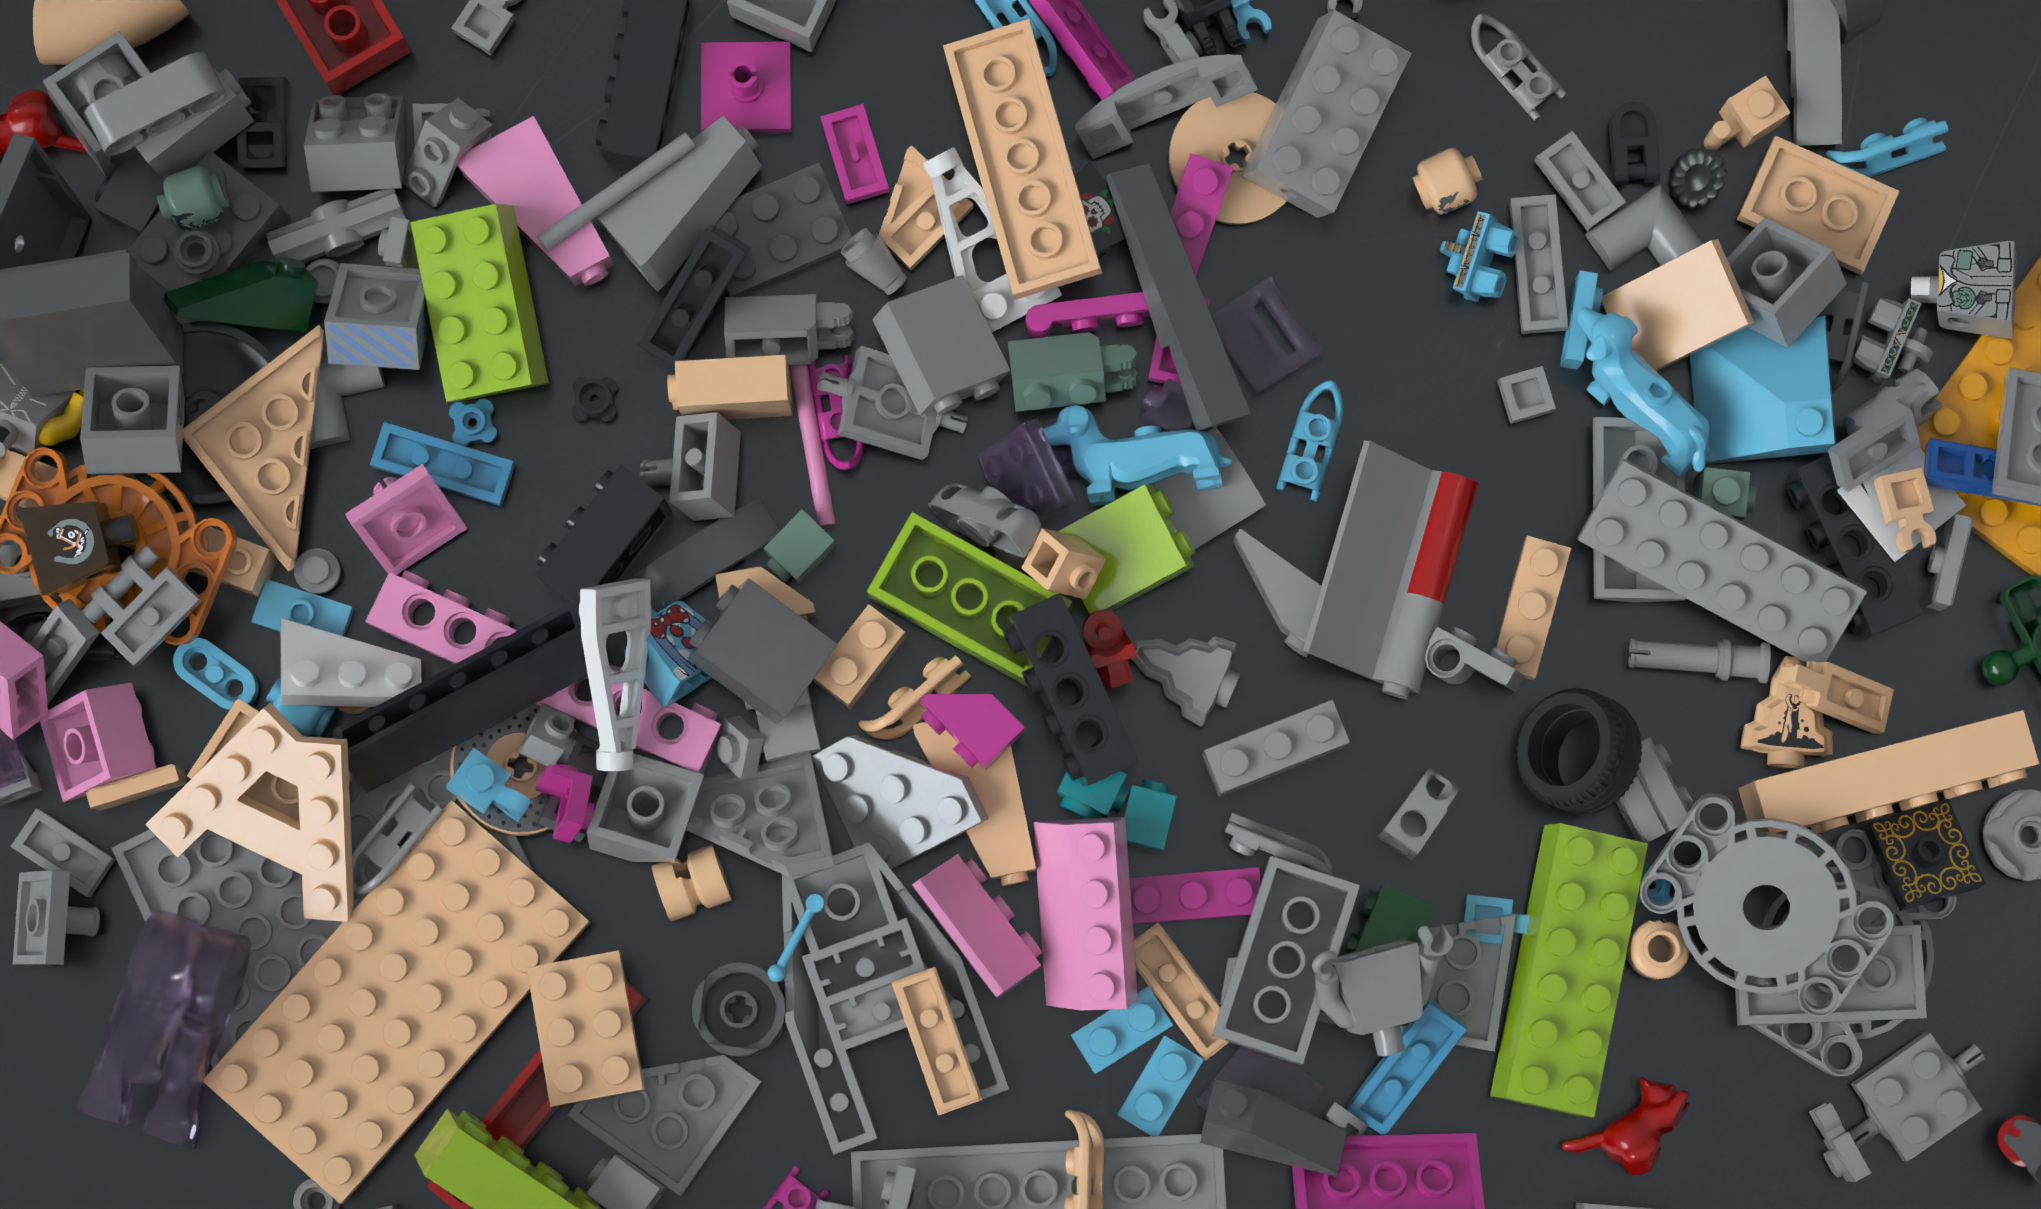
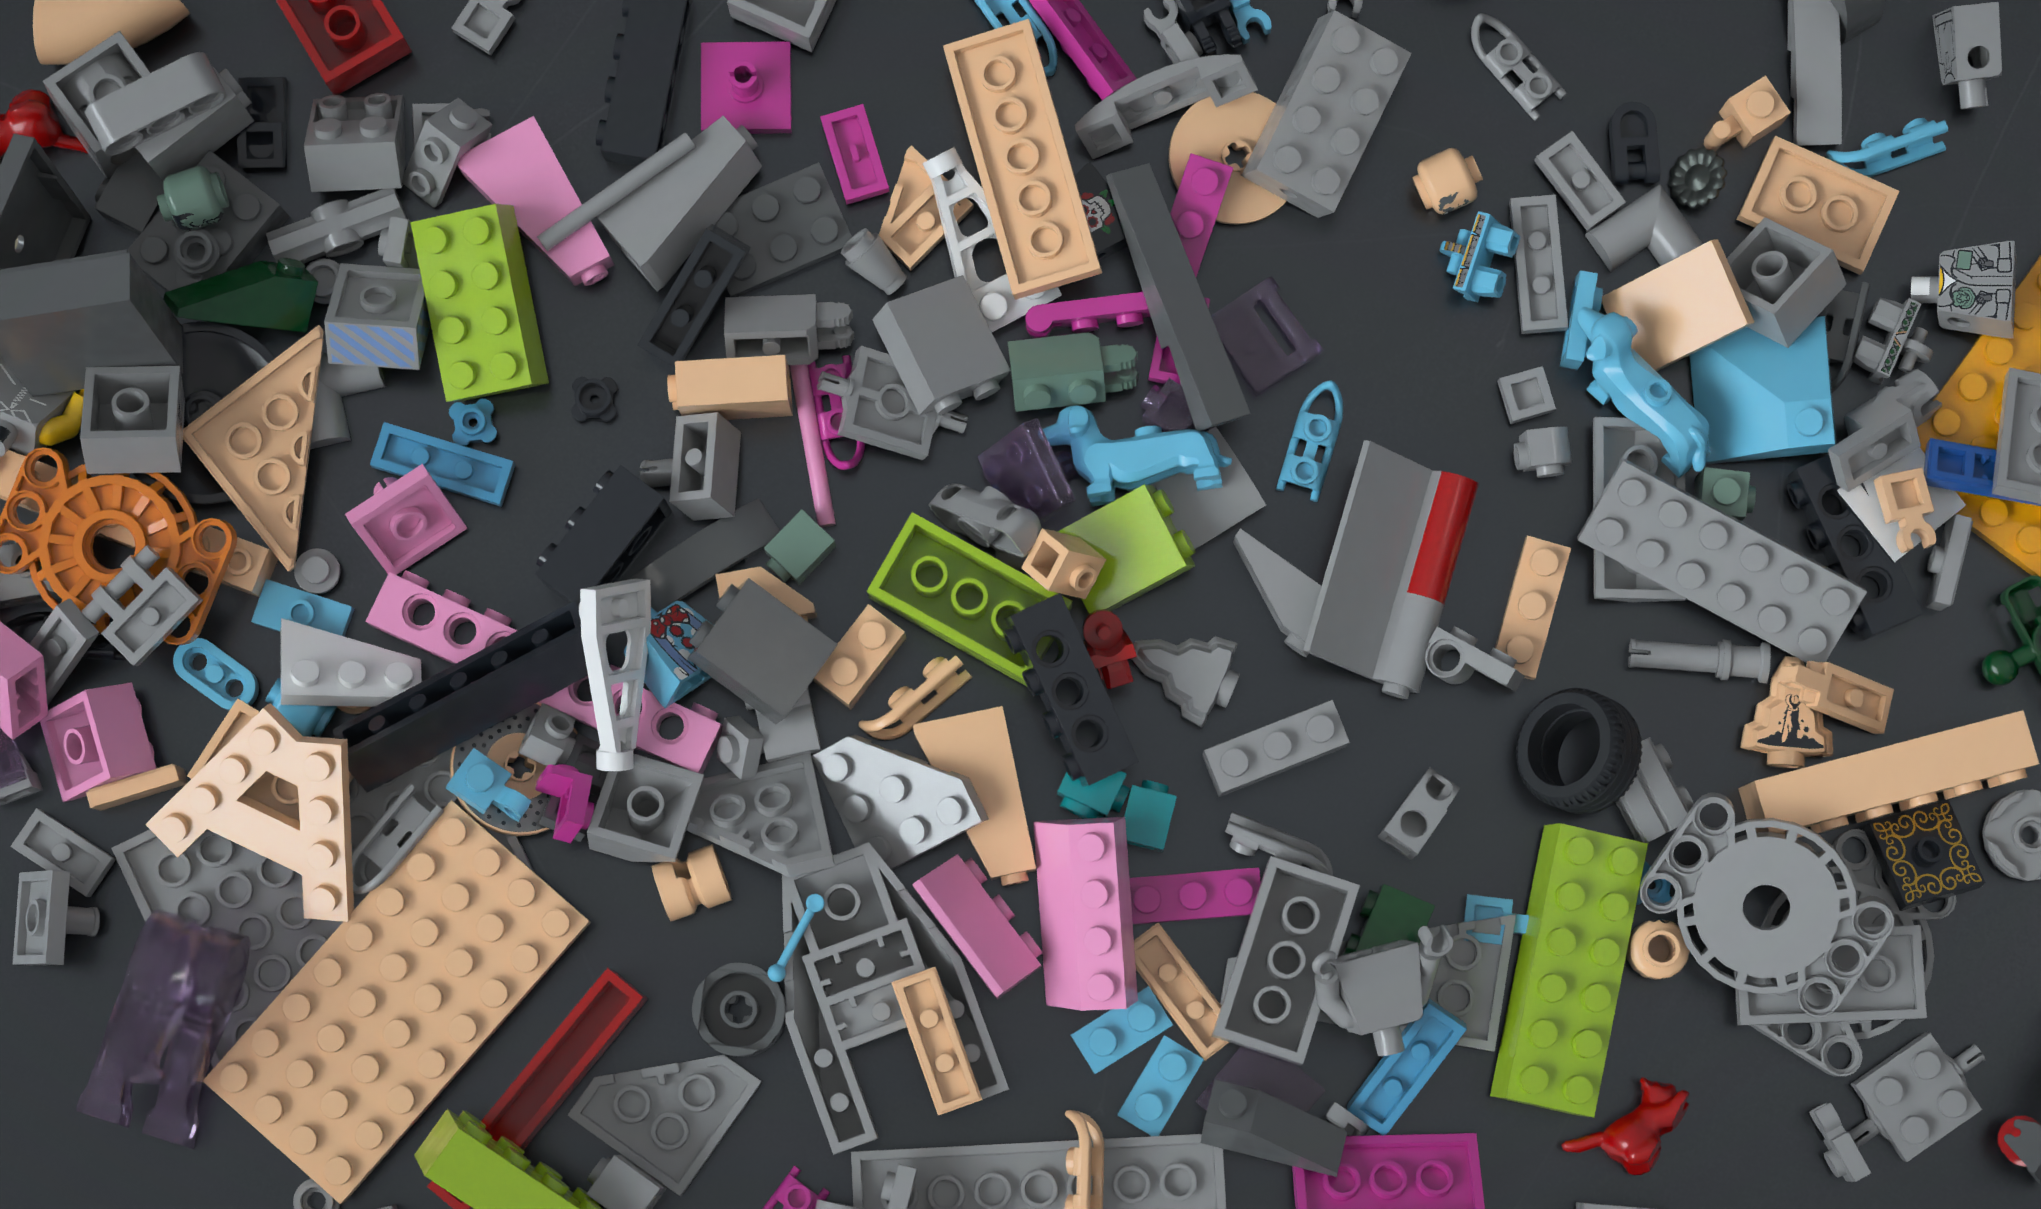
(74, 543): dark brown torso -> none
(585, 1028): light nougat plate -> none
(976, 722): dark pink slope -> none
(1544, 451): none -> light grey plate
(1972, 33): none -> light grey torso

